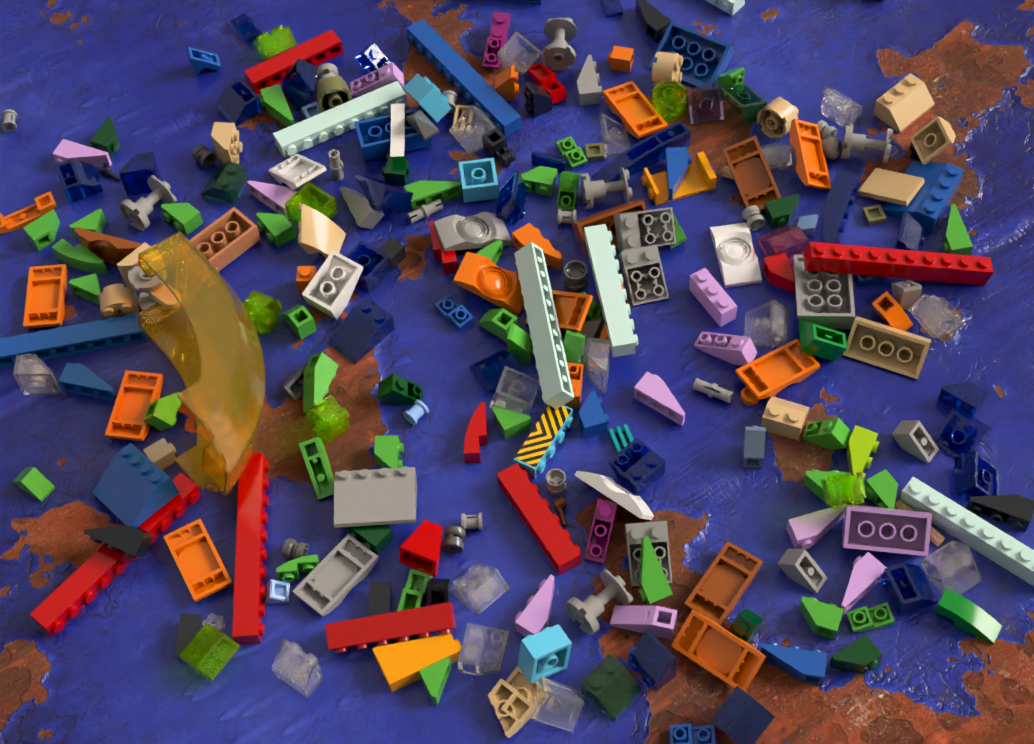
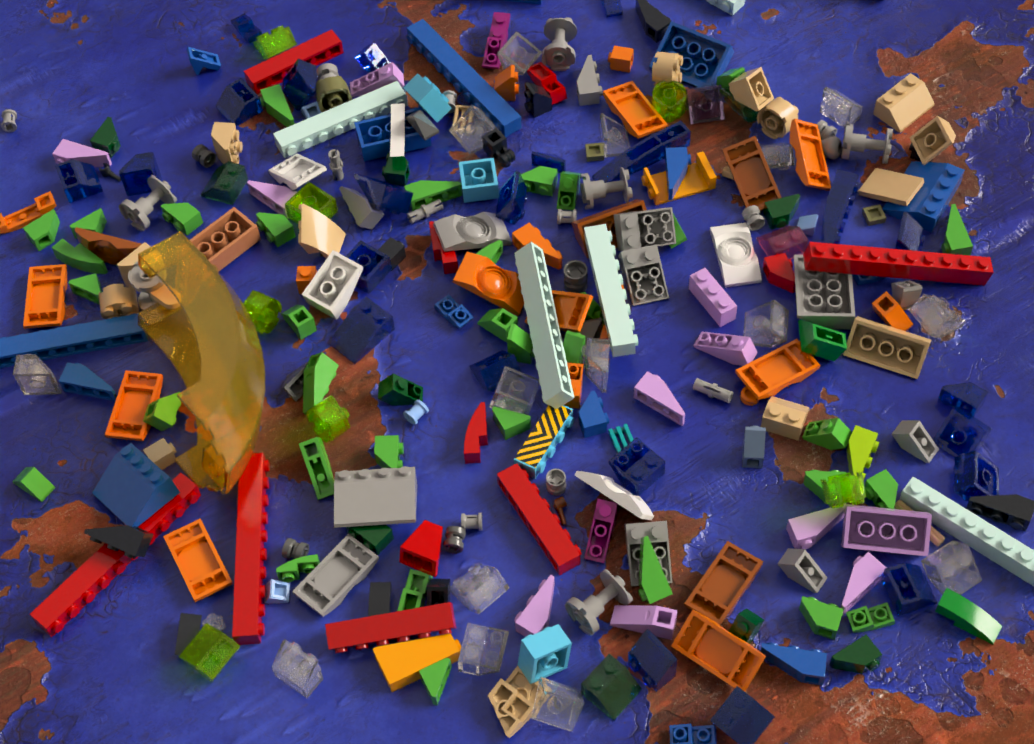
(570, 152): bright green slope -> none
(752, 89): none -> tan slope

